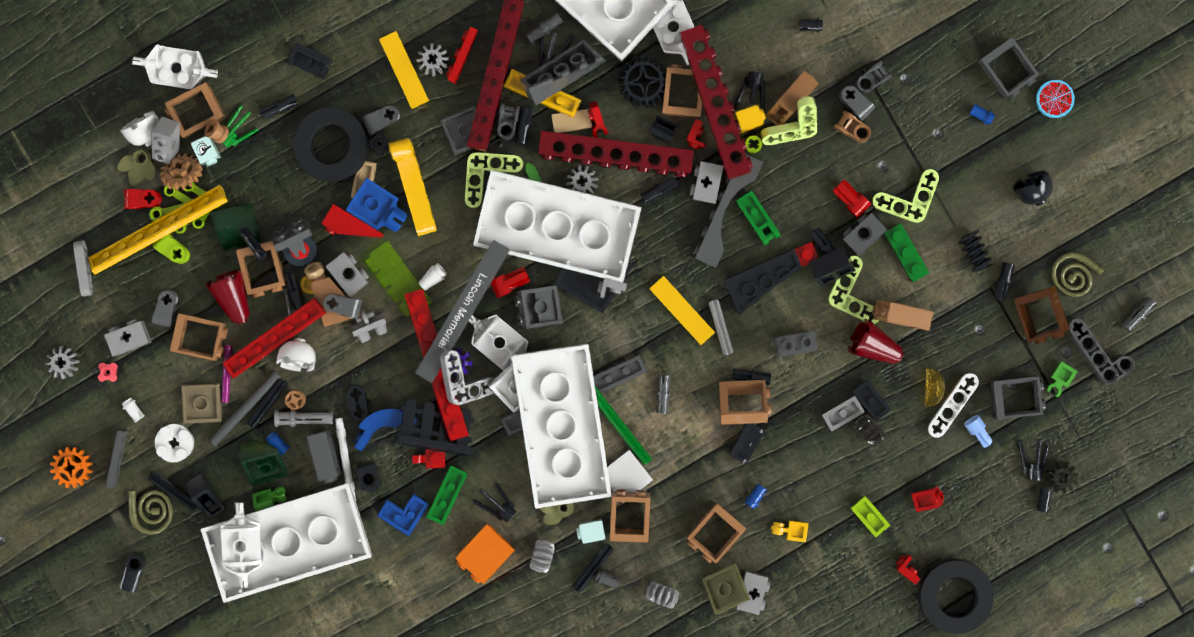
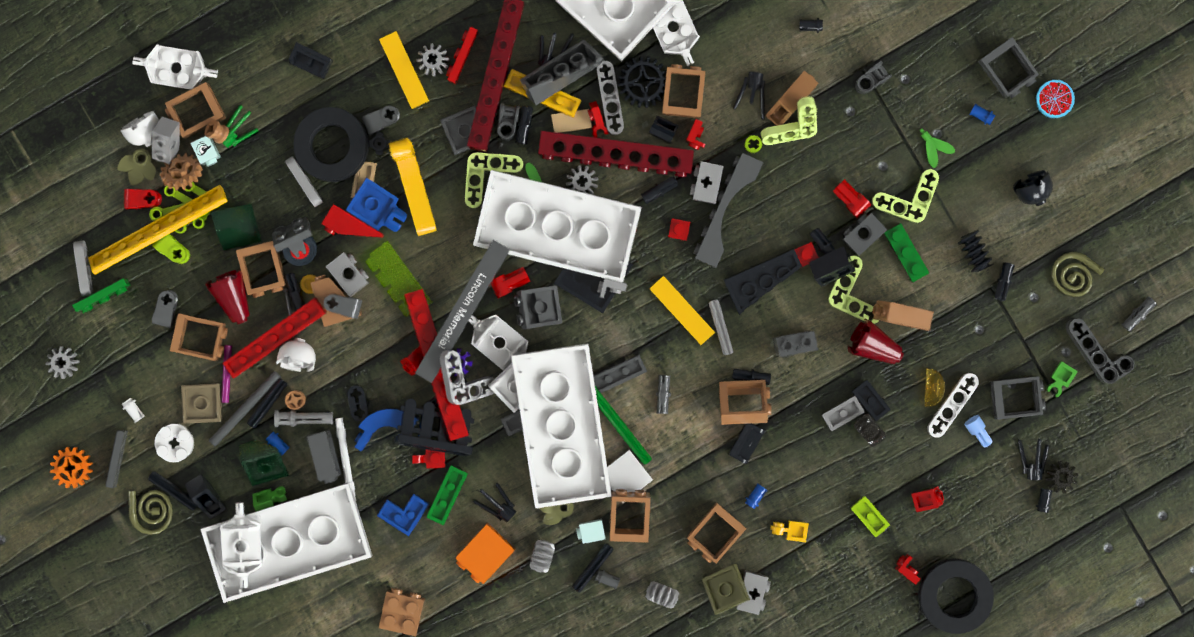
(102, 296): none -> green plate
(112, 372): coral plate -> none
(116, 336): light grey brick -> none
(132, 573): black piece -> none
(253, 244): black axle -> none
(278, 107): black axle -> none
(304, 181): none -> light grey beam
(314, 270): tan tile -> none
(368, 322): light grey hips -> none
(371, 469): black brick -> none
(401, 612): none -> medium nougat plate
(412, 361): none -> red bracket
(433, 276): white cone -> none
(544, 28): dark grey pin -> none
(607, 98): none -> light grey beam
(679, 229): none -> red plate
(701, 35): dark red brick -> none
(750, 118): yellow brick -> none
(757, 217): green plate -> none
(851, 127): medium nougat piece -> none
(858, 105): dark grey piece -> none
(933, 144): none -> bright green piece
(1026, 319): reddish brown window -> none

